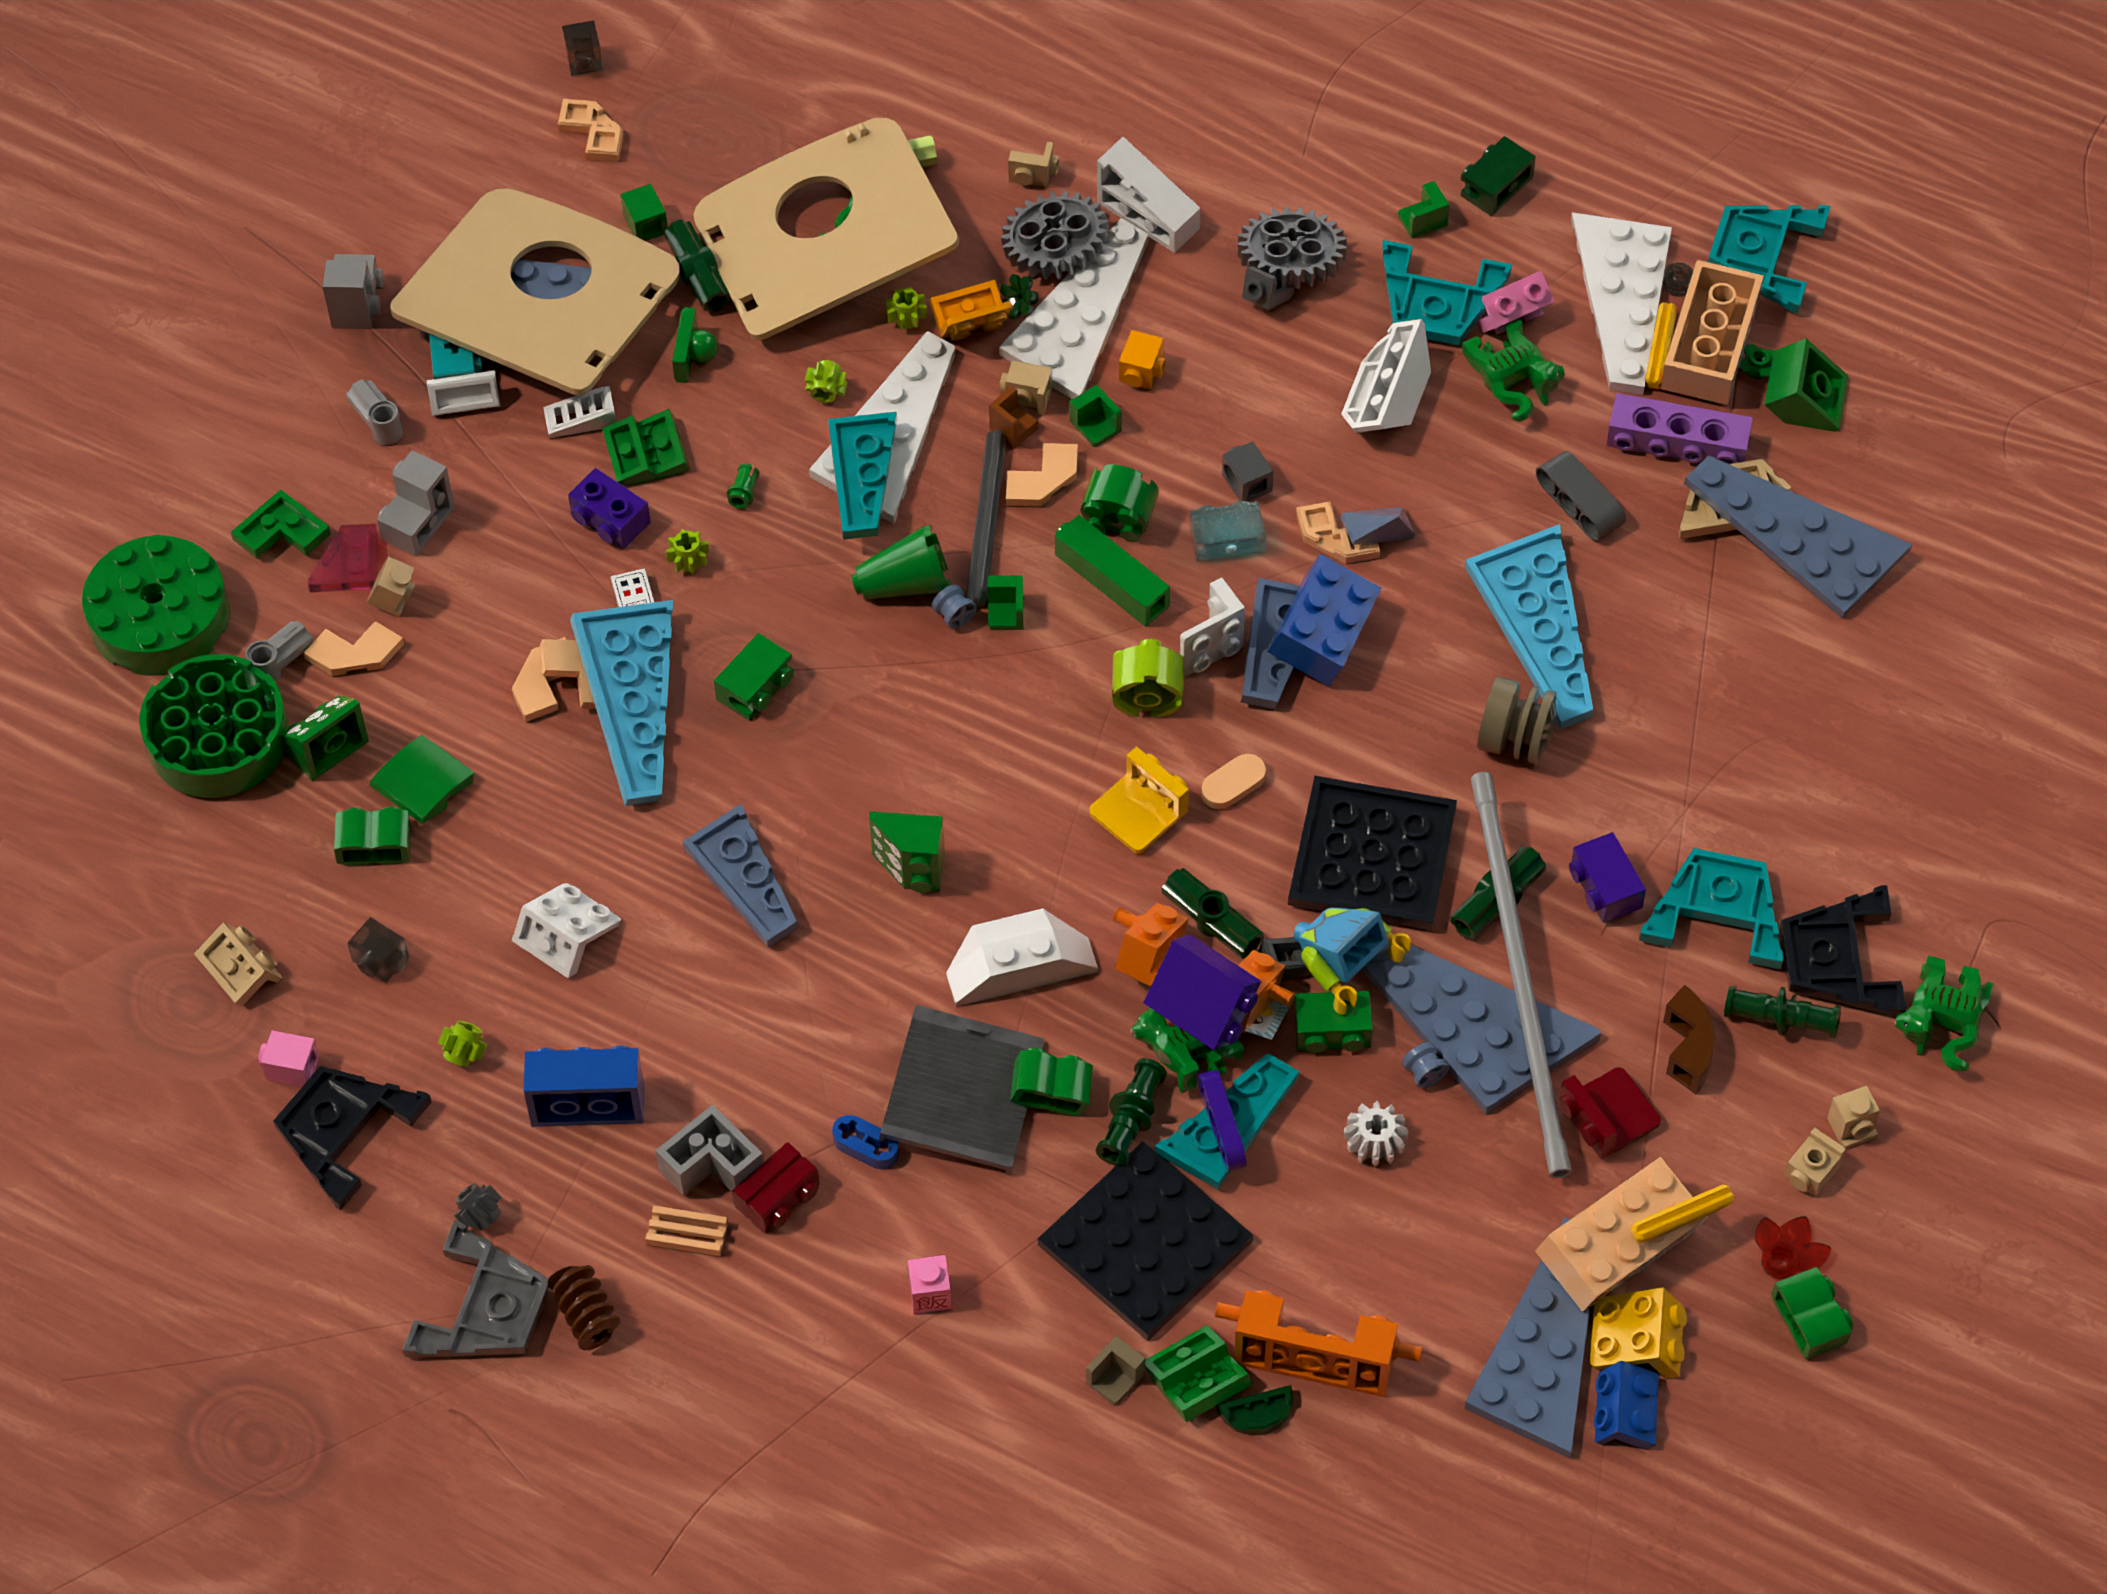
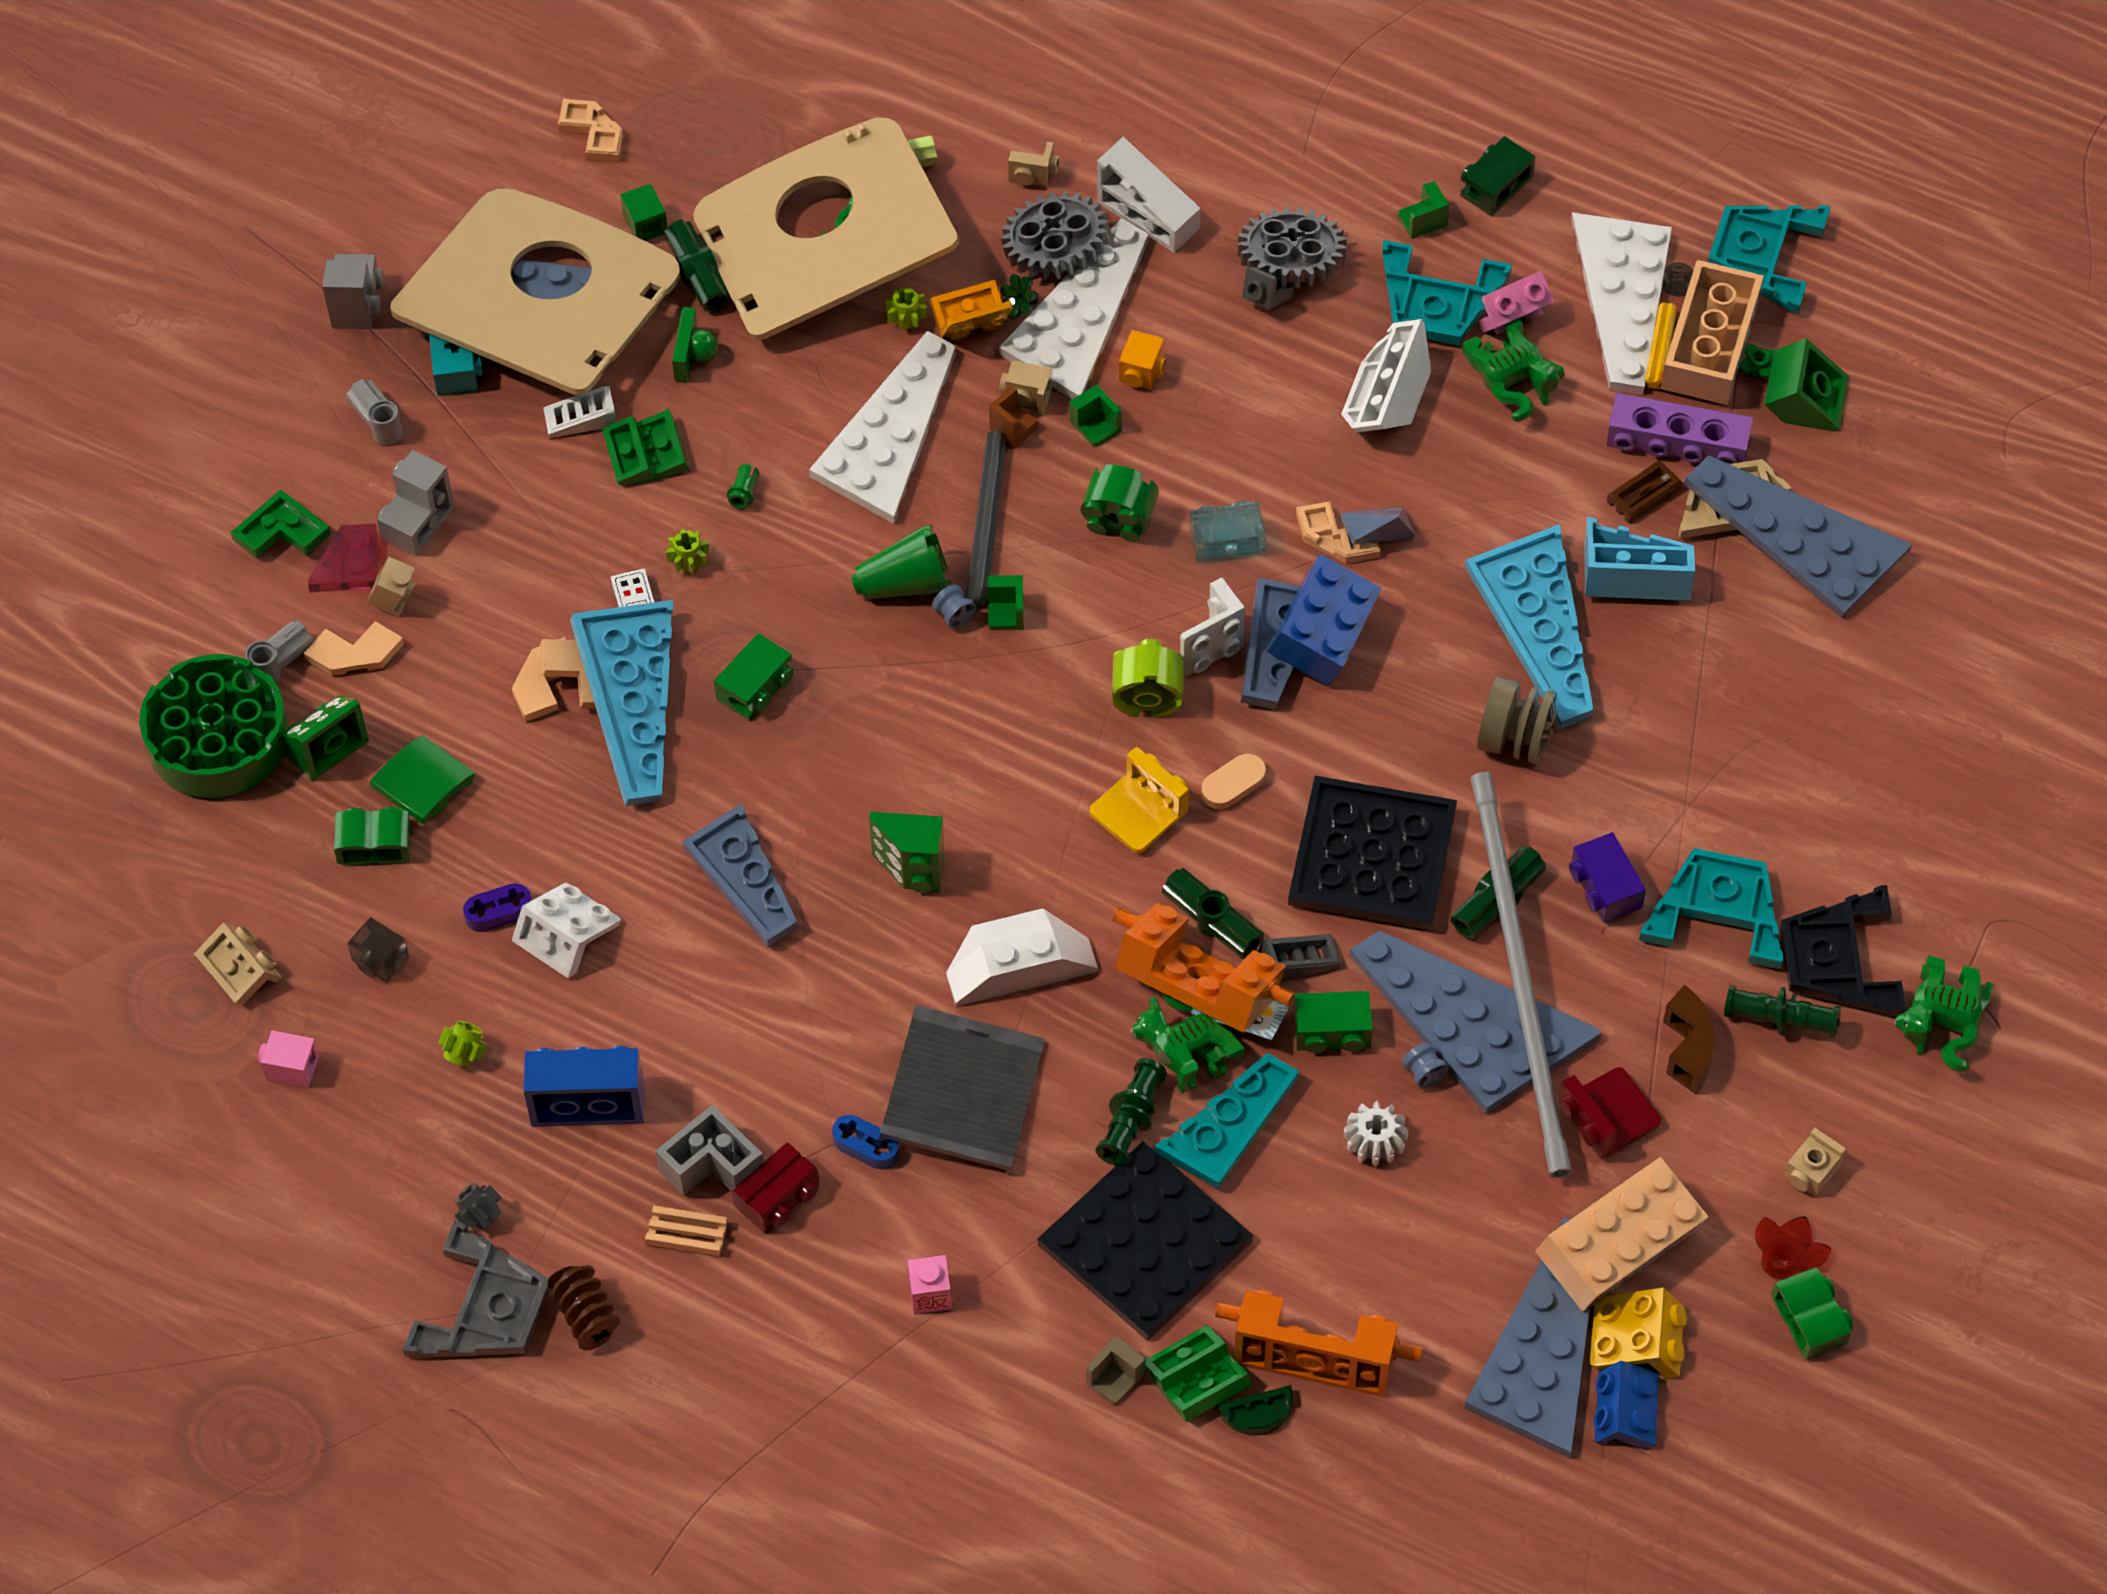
(155, 604): green brick -> none
(331, 1114): black wing -> none
(463, 393): white tile -> none
(496, 906): none -> dark purple beam
(582, 48): clear smoke brick -> none
(609, 509): dark purple brick -> none
(826, 381): lime gear -> none
(861, 469): teal wing -> none
(1036, 487): light nougat tile -> none
(1051, 1082): green brick -> none
(1112, 570): green brick -> none
(1203, 992): dark purple brick -> none
(1222, 1120): dark purple beam -> none
(1247, 472): dark grey brick -> none
(1342, 944): dark azure torso -> none
(1580, 495): dark grey beam -> none
(1626, 507): none -> reddish brown tile
(1636, 566): none -> medium azure wedge
(1682, 1213): yellow axle -> none
(1854, 1117): tan brick -> none

